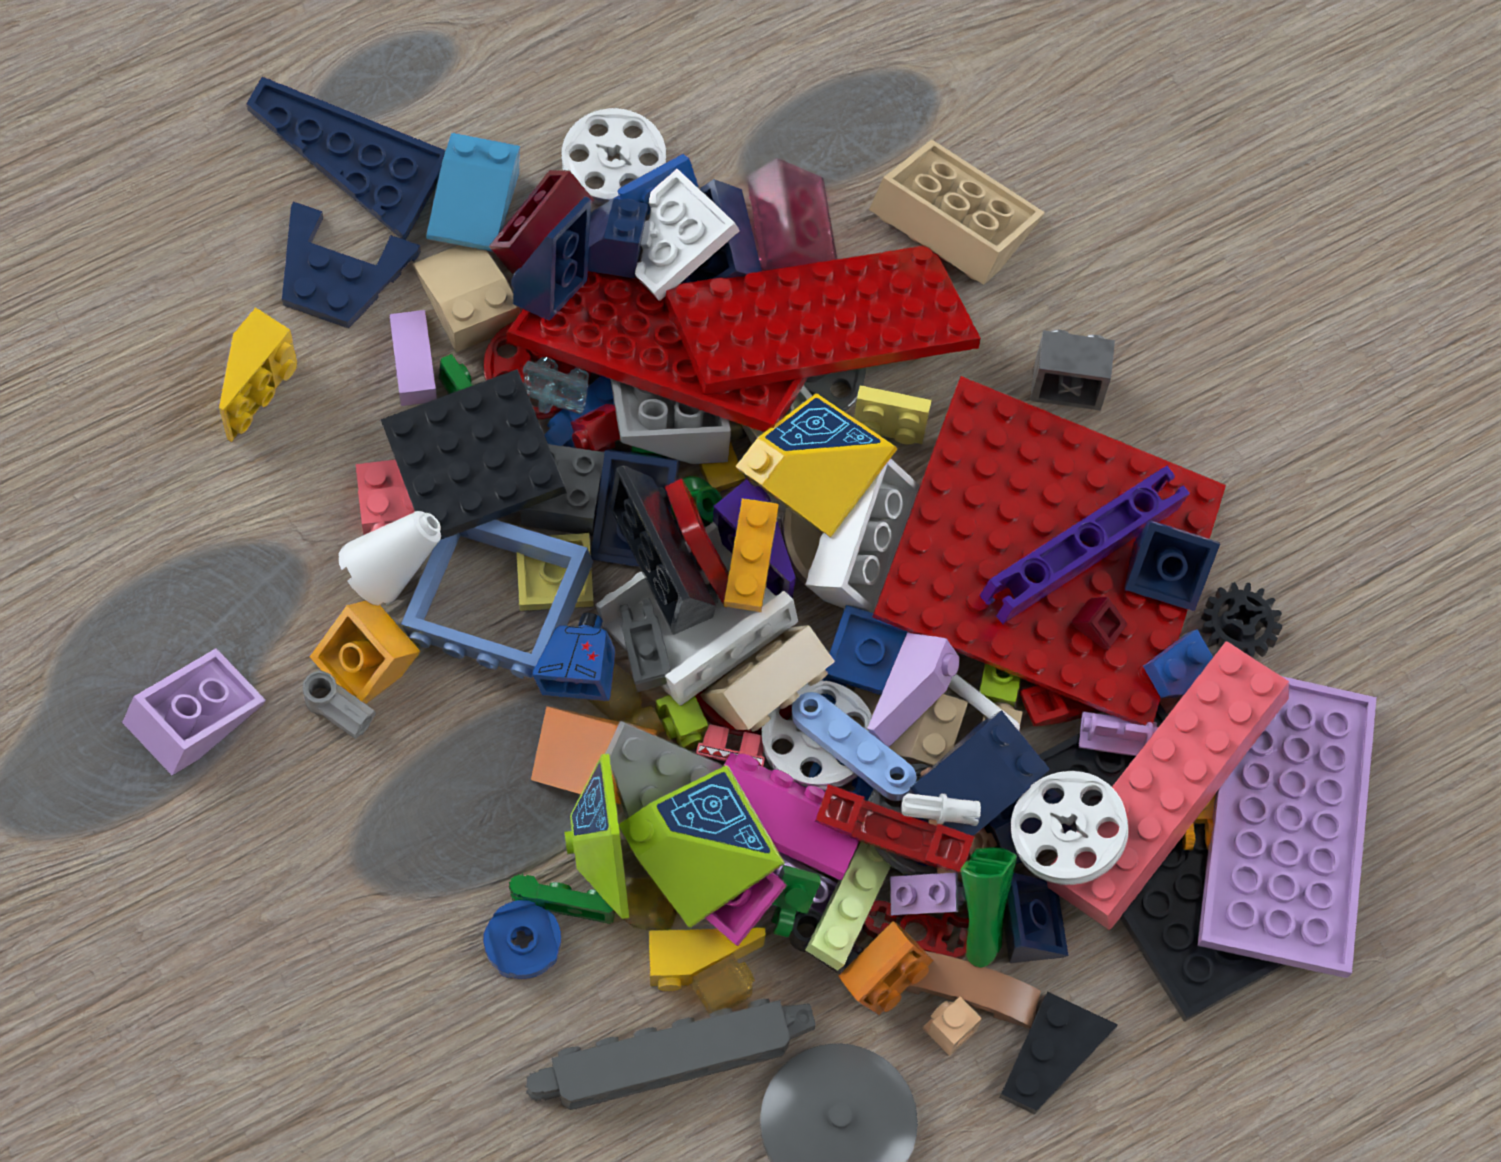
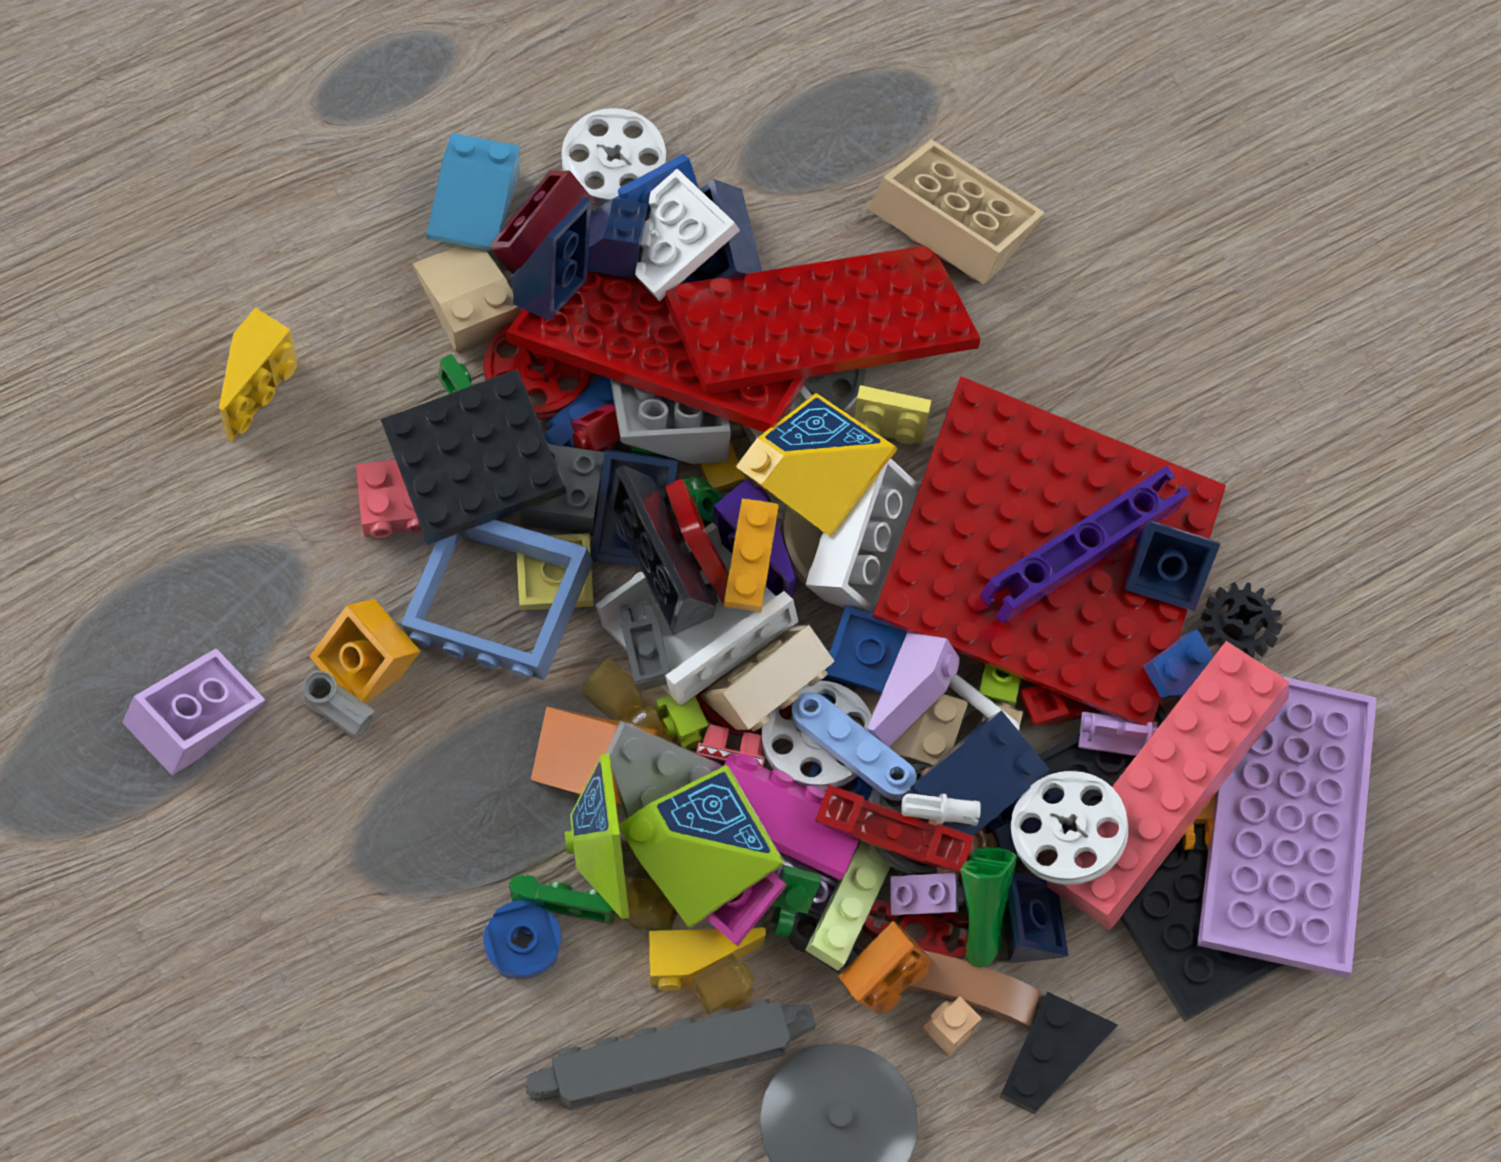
(333, 283): dark blue wing -> none
(368, 161): dark blue wing -> none
(389, 556): white cone -> none
(413, 357): lavender slope -> none
(555, 388): clear light blue hips -> none
(577, 661): blue torso -> none
(790, 216): clear pink slope -> none
(1072, 369): flat silver brick -> none
(1100, 621): dark red slope -> none

